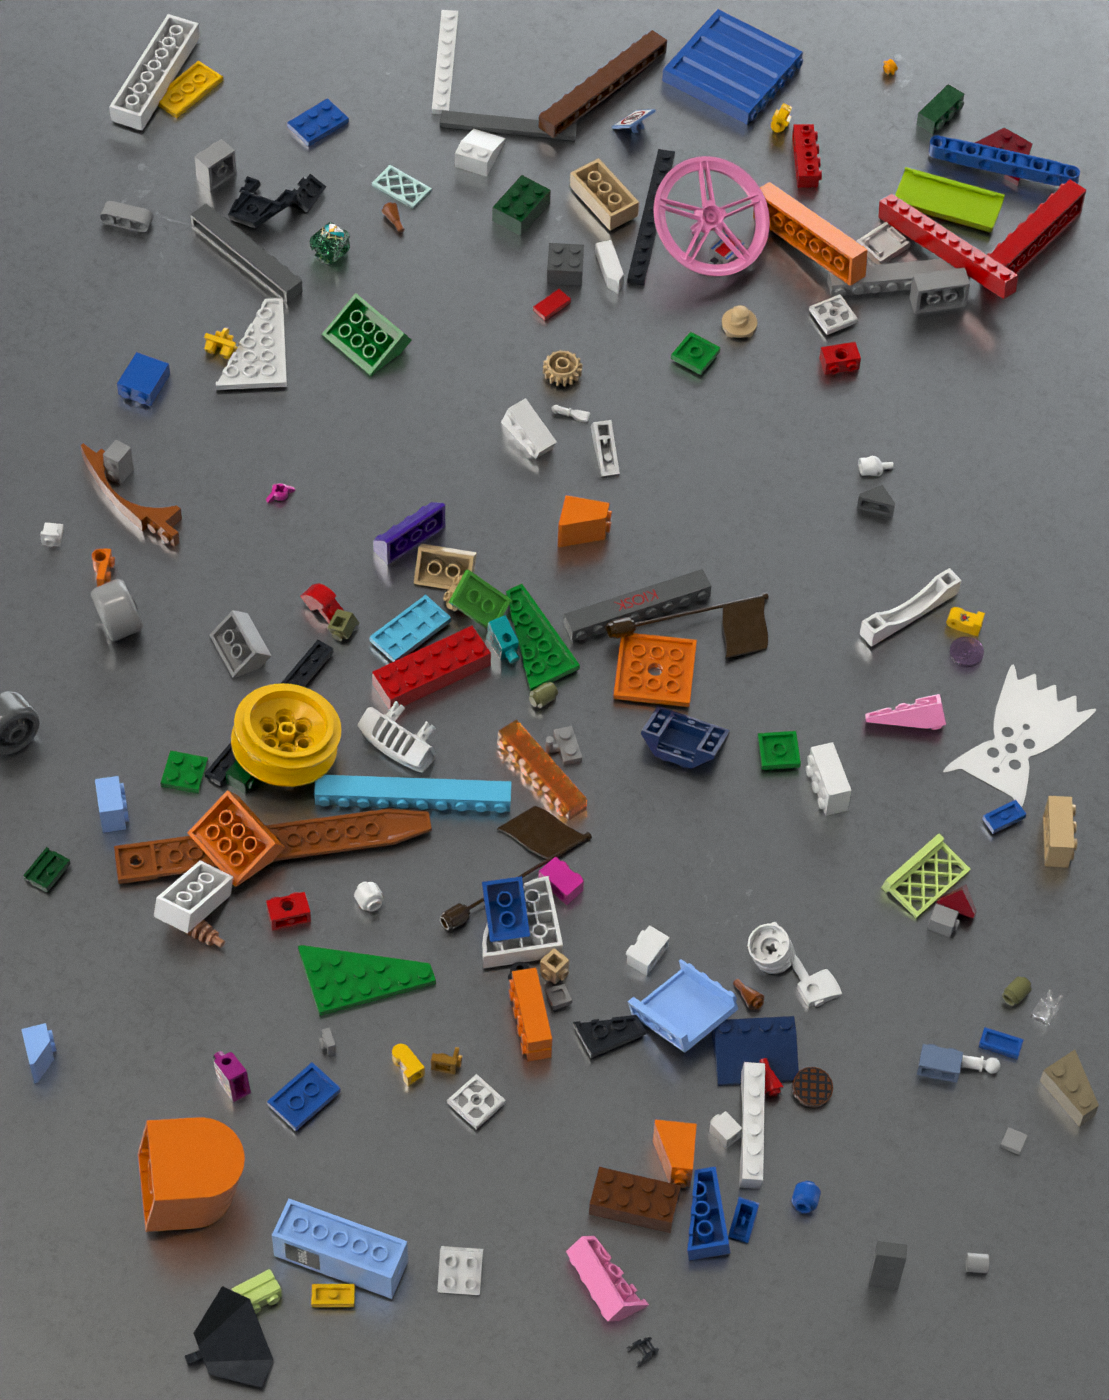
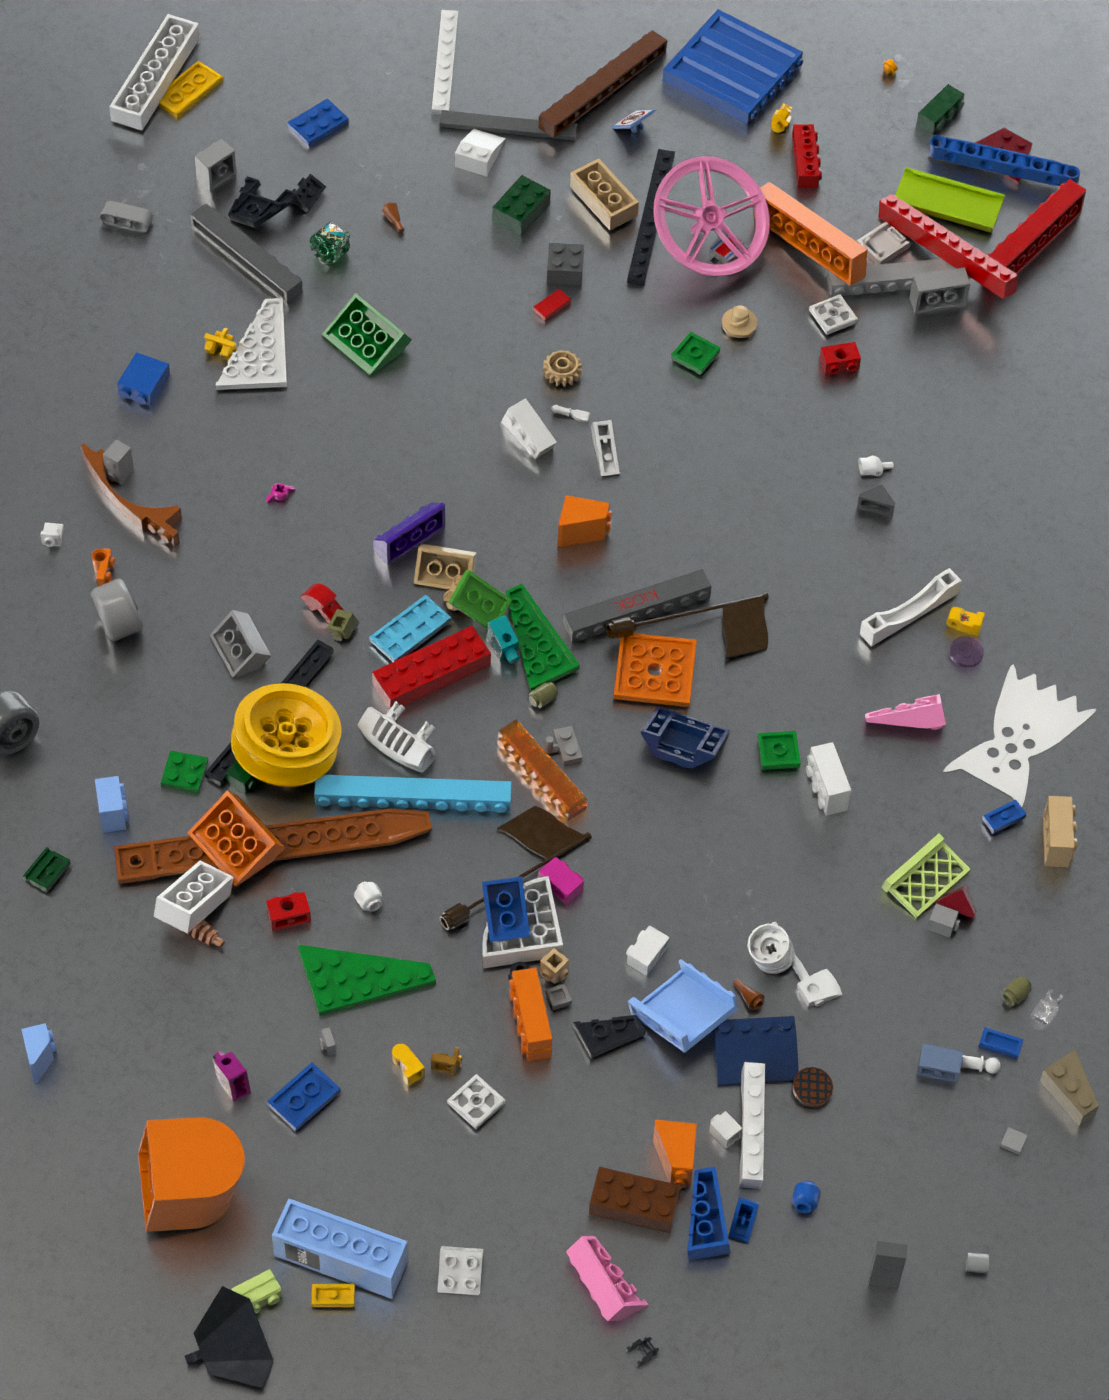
(401, 175): light aqua window -> none
(609, 265): white piece -> none
(772, 1083): red cone -> none

